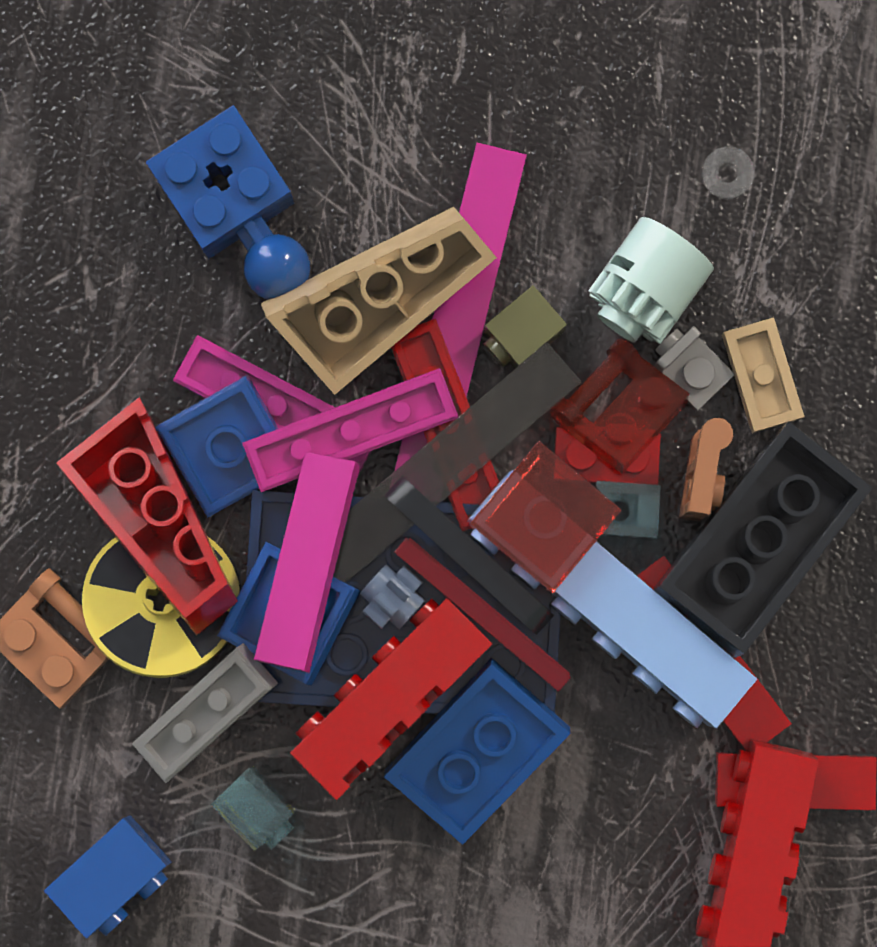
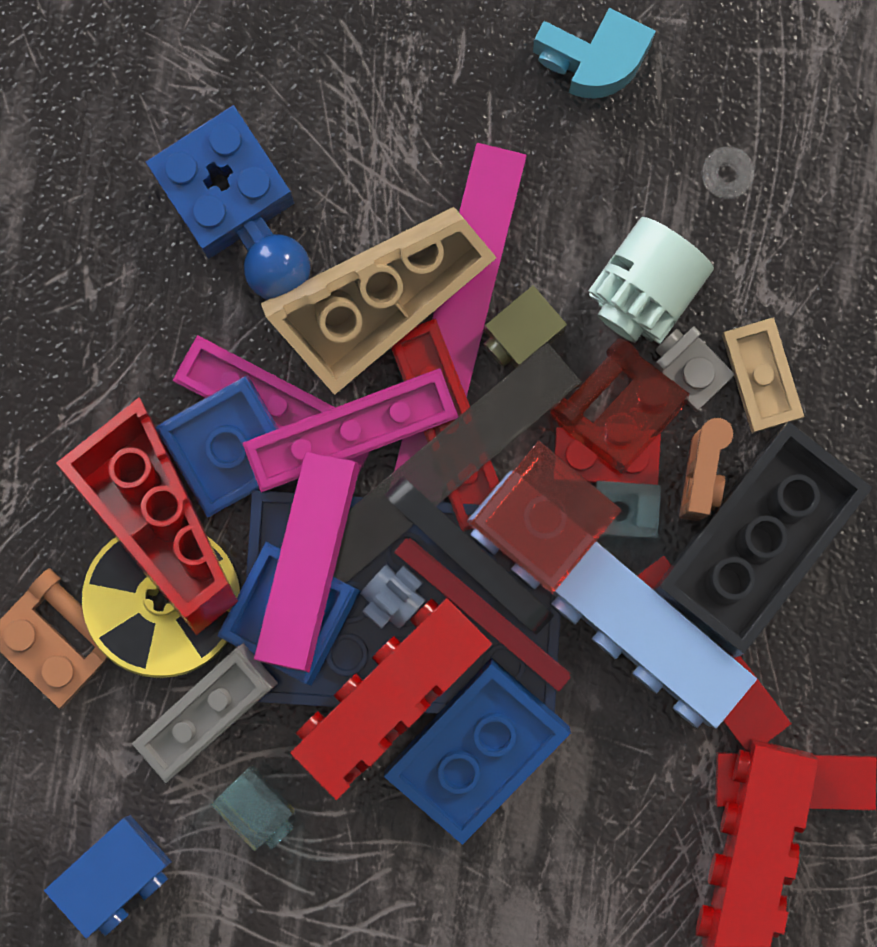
(599, 66): none -> medium azure brick

